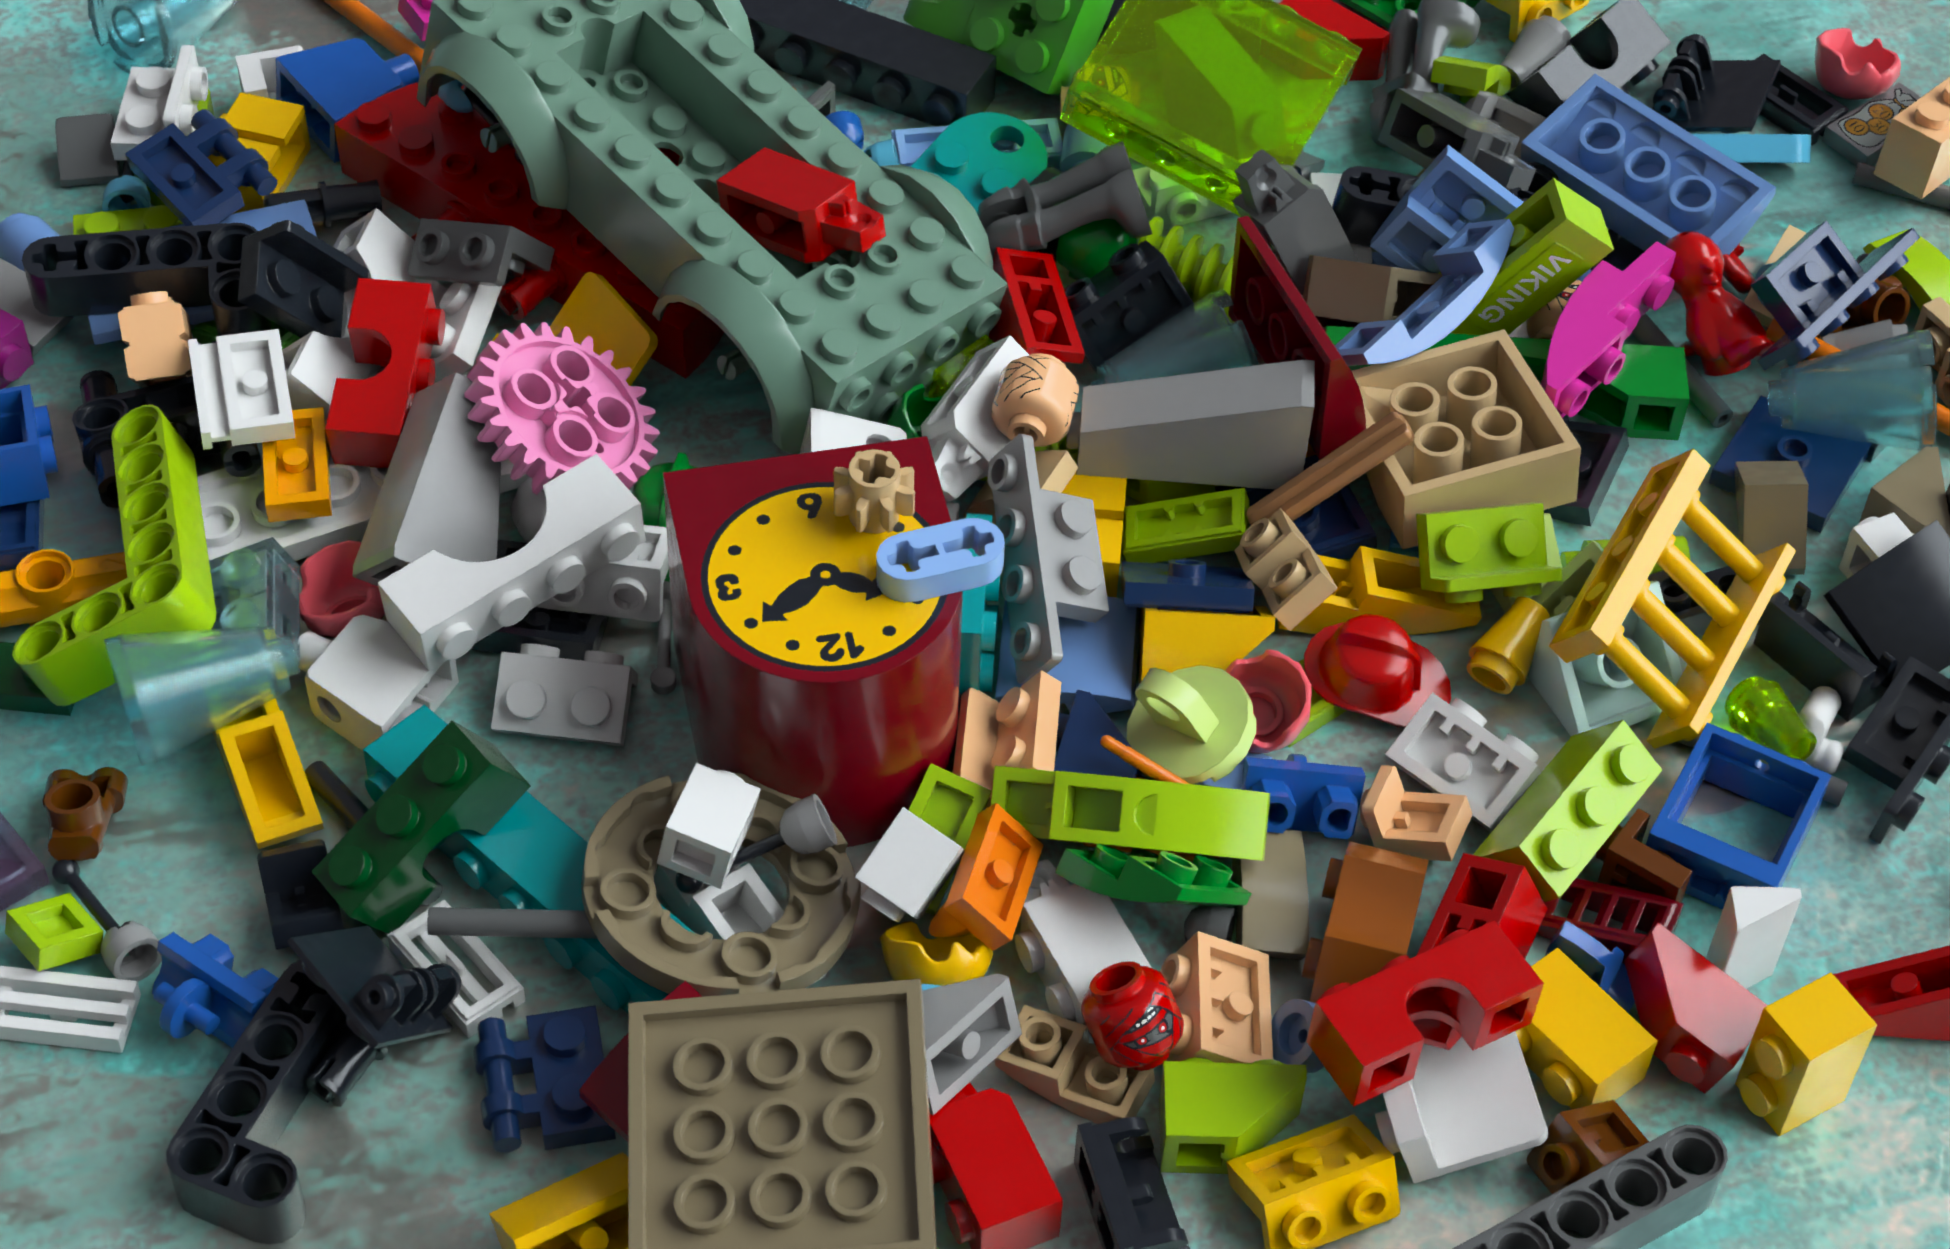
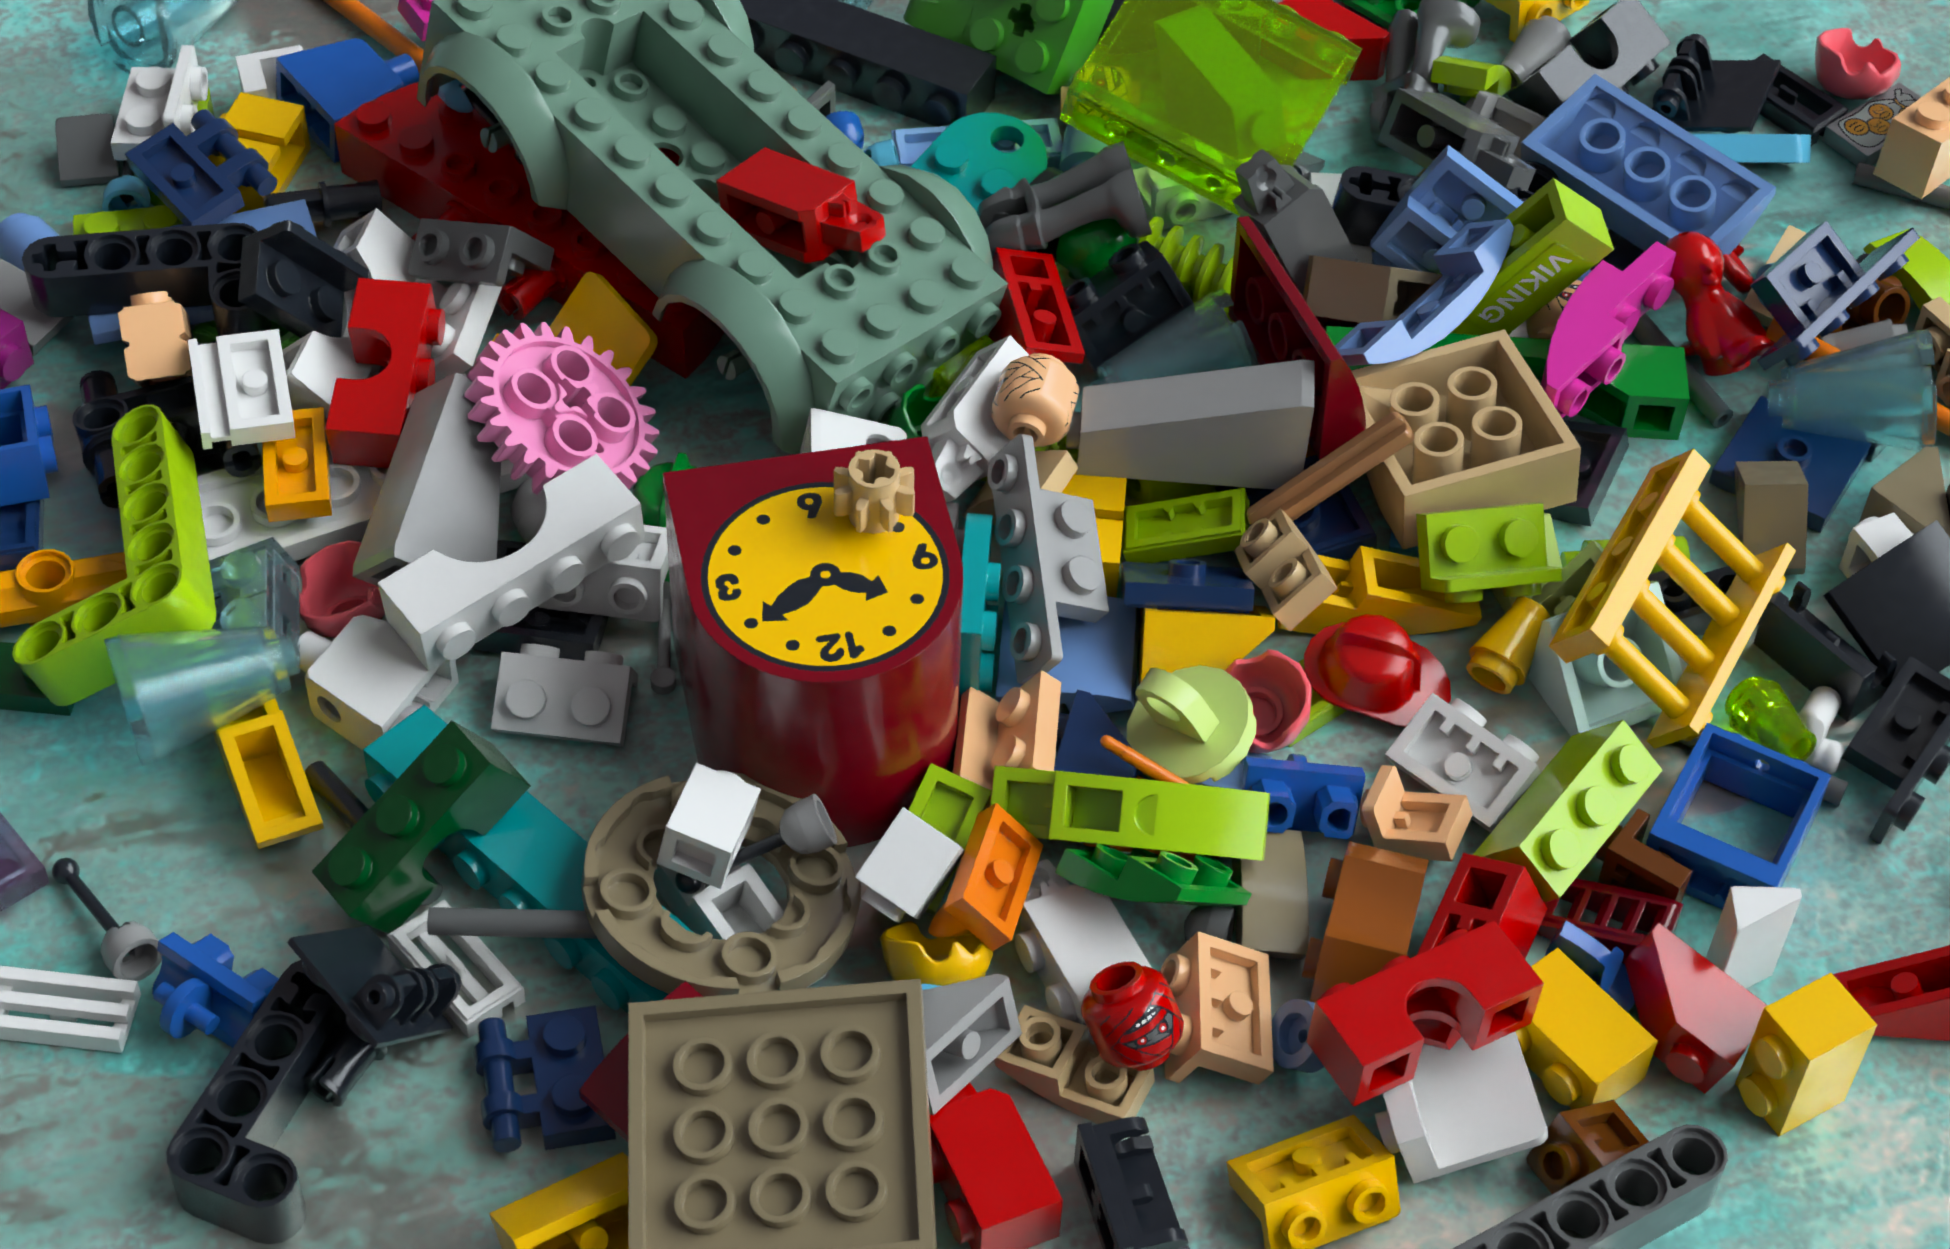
(53, 931): lime plate -> none
(81, 810): reddish brown plate -> none
(294, 895): black bracket -> none
(940, 560): light blue beam -> none
(1223, 1110): lime slope -> none

